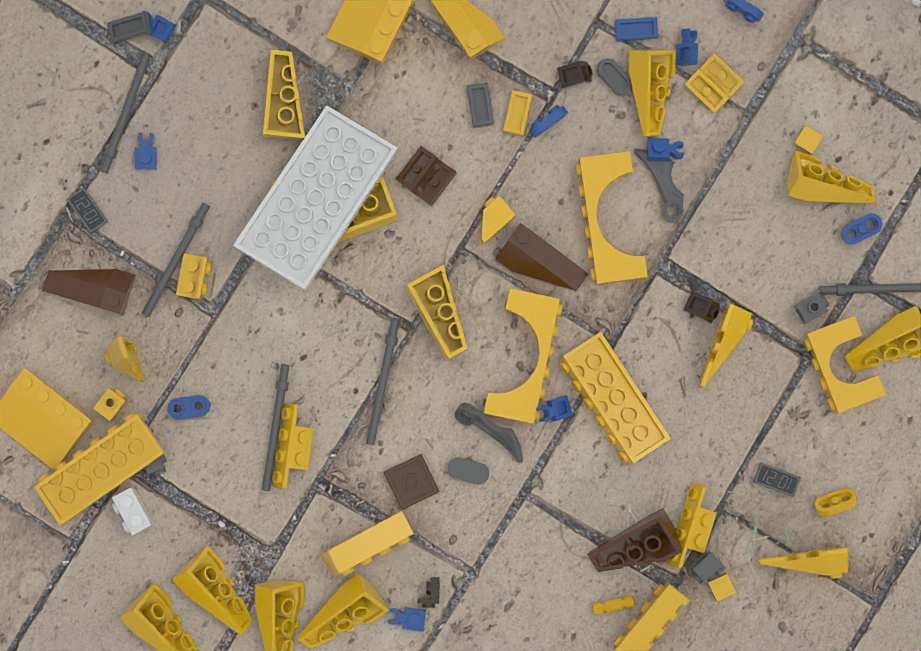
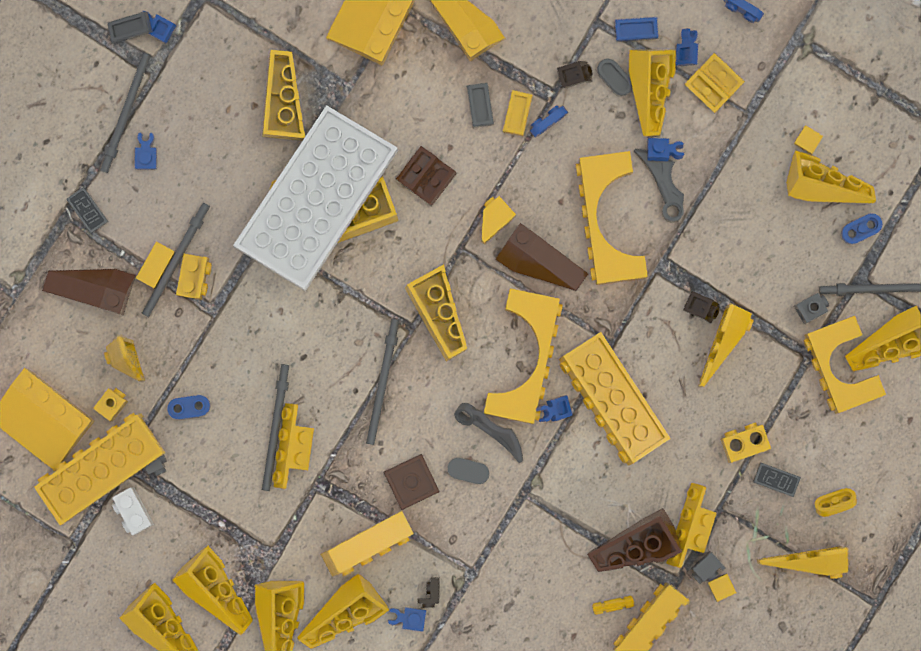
(155, 265): none -> yellow tile
(746, 447): none -> yellow brick

